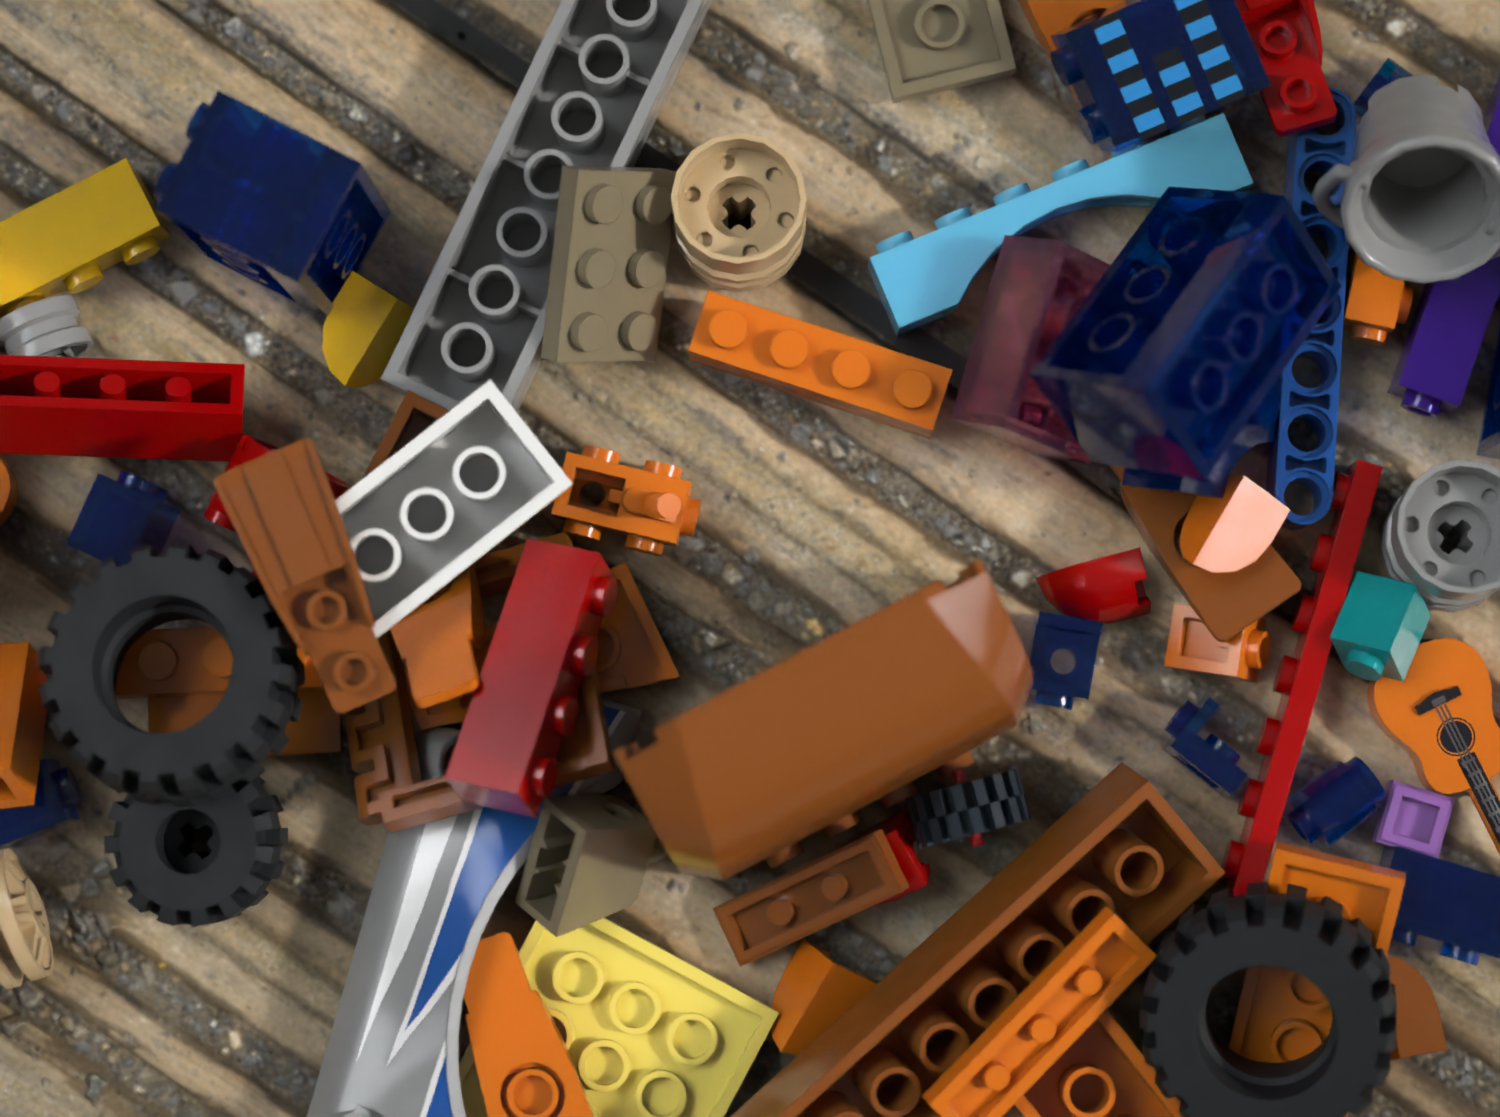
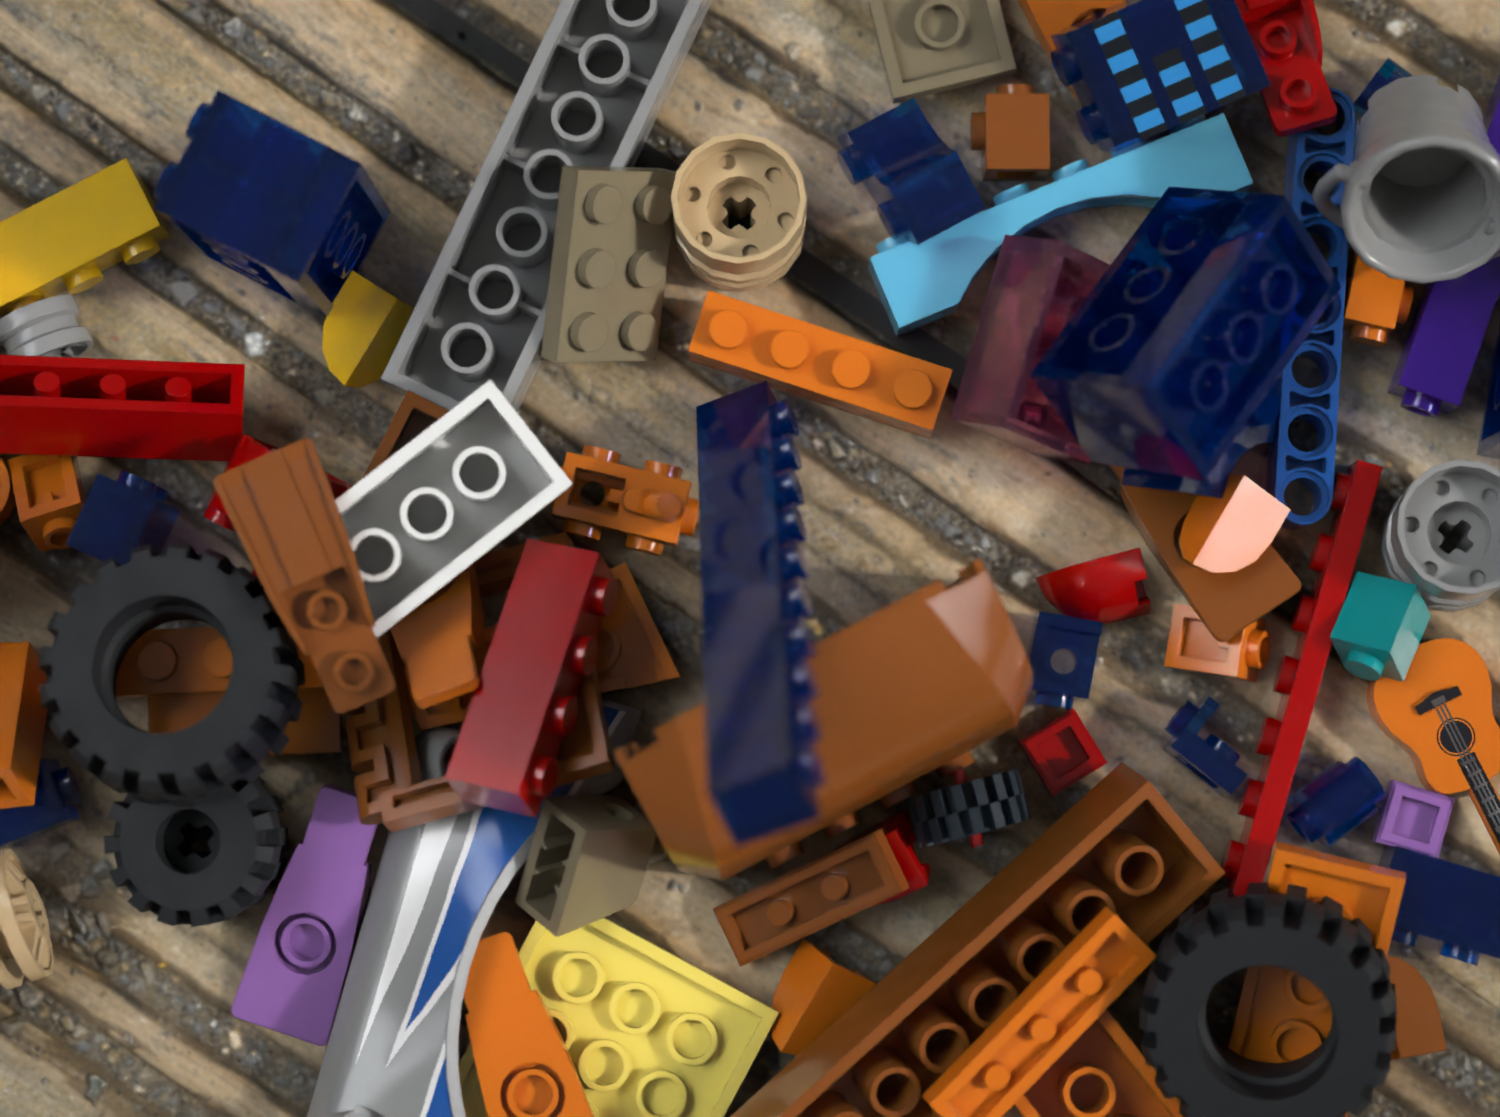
(47, 497): none -> orange bracket
(311, 925): none -> medium lavender piece
(754, 617): none -> clear blue brick
(908, 173): none -> clear blue brick
(1013, 134): none -> dark orange brick
(1062, 752): none -> red tile

